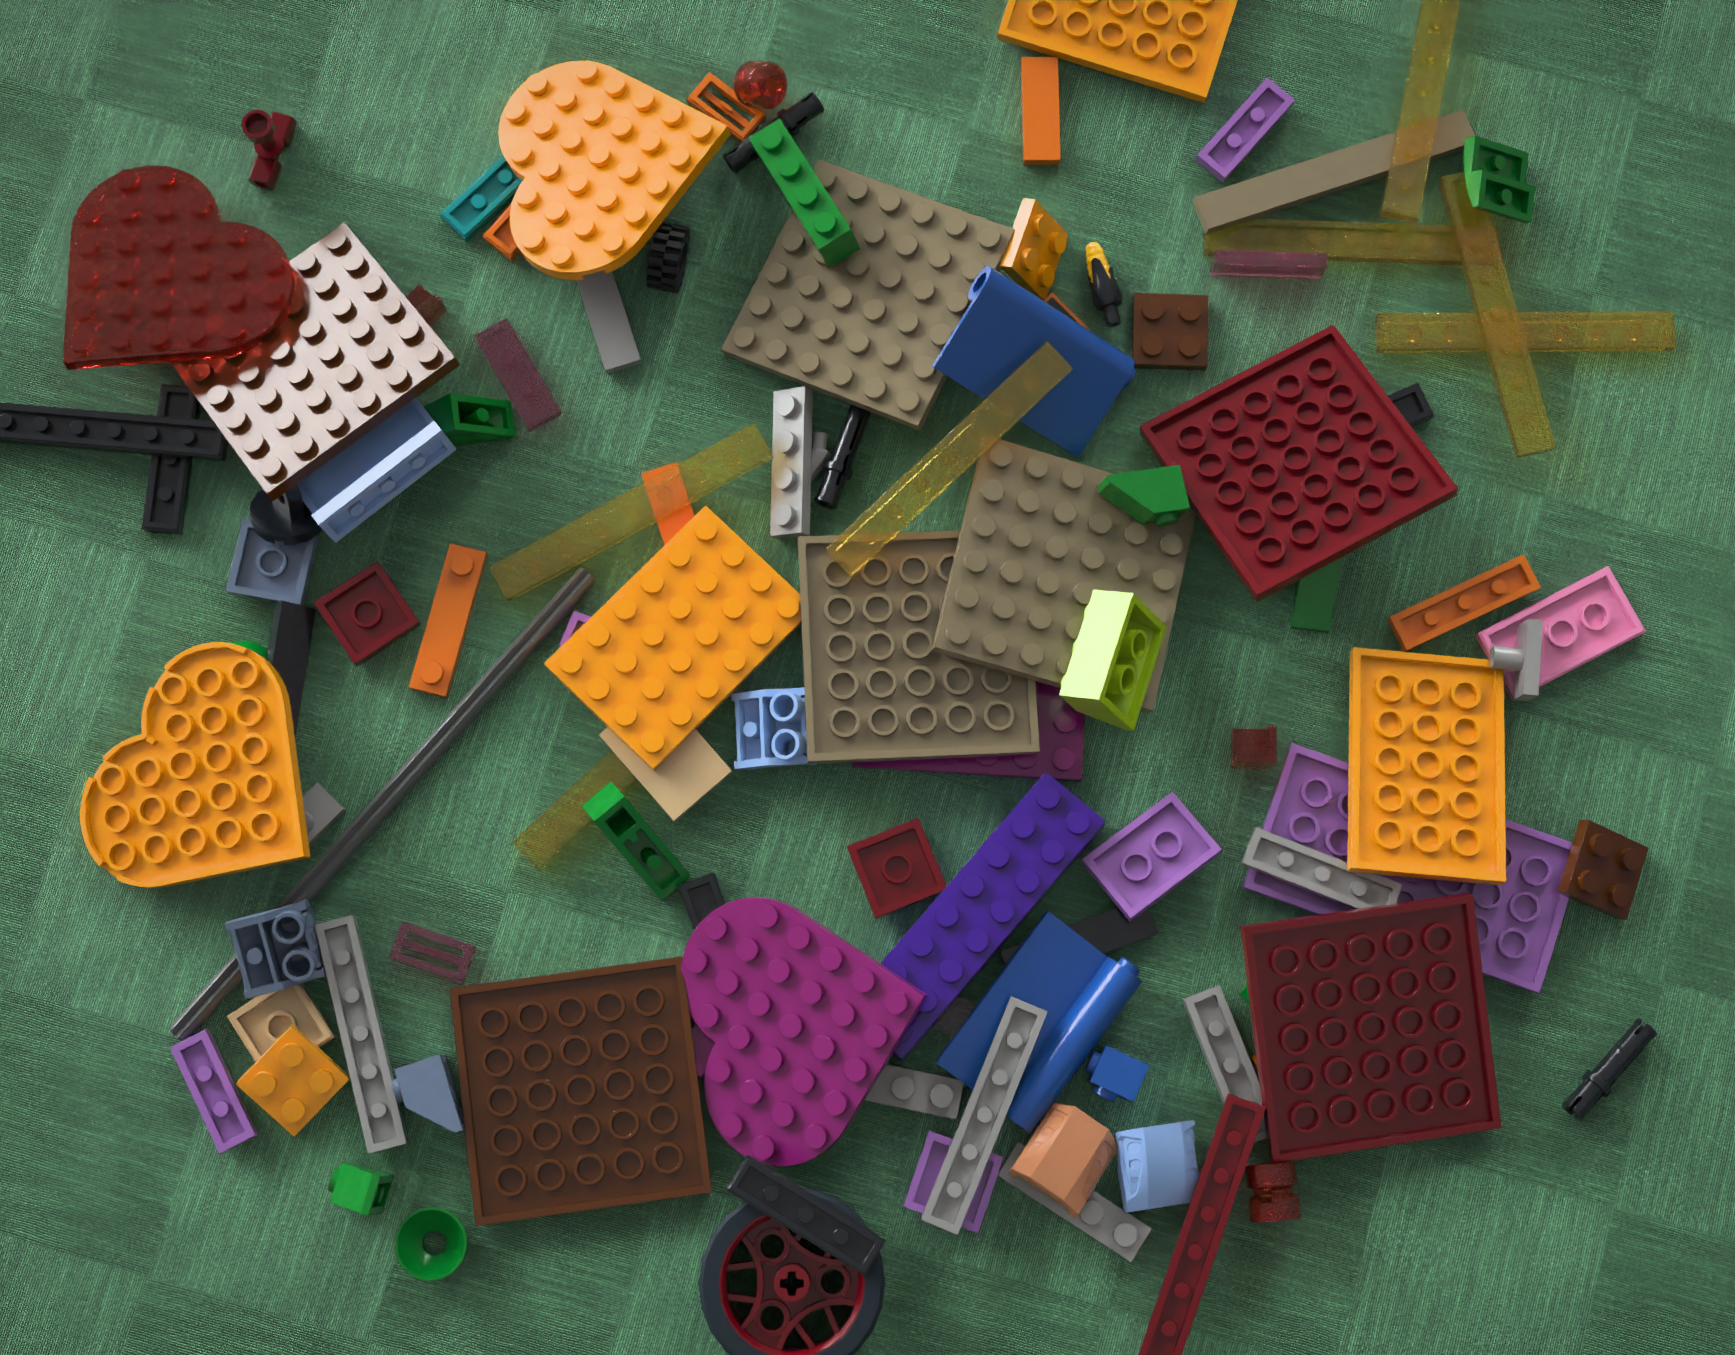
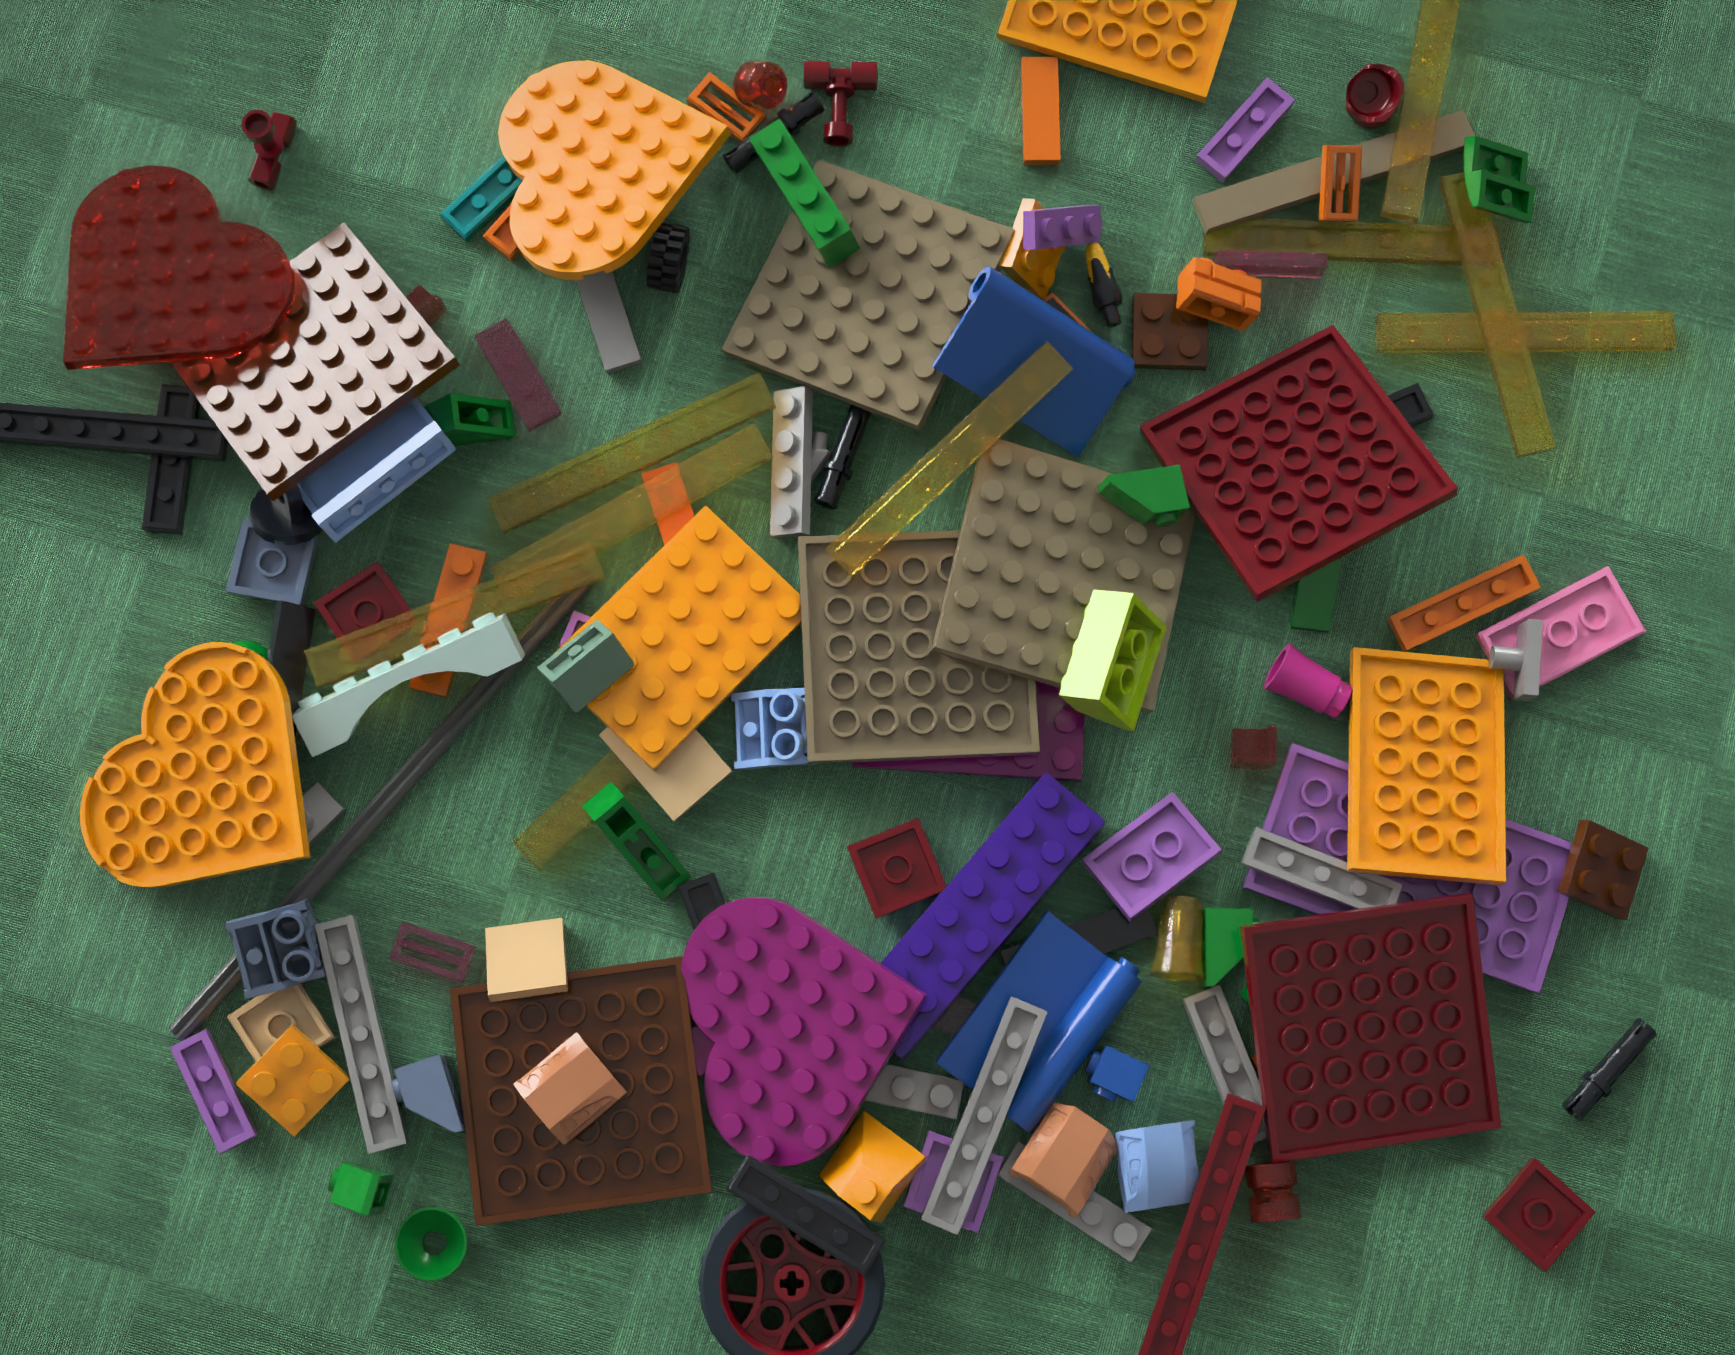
(423, 625): none -> clear yellow tile
(479, 651): none -> light aqua arch
(526, 959): none -> tan tile
(570, 1089): none -> nougat slope
(586, 665): none -> sand green panel
(631, 453): none -> clear yellow tile
(840, 85): none -> dark red bar
(871, 1168): none -> light orange slope
(1061, 226): none -> medium lavender plate
(1180, 941): none -> clear yellow plant
(1219, 293): none -> orange brick
(1222, 941): none -> green slope
(1307, 682): none -> dark pink plant
(1327, 183): none -> orange tile
(1374, 95): none -> dark red hair
(1538, 1214): none -> dark red plate

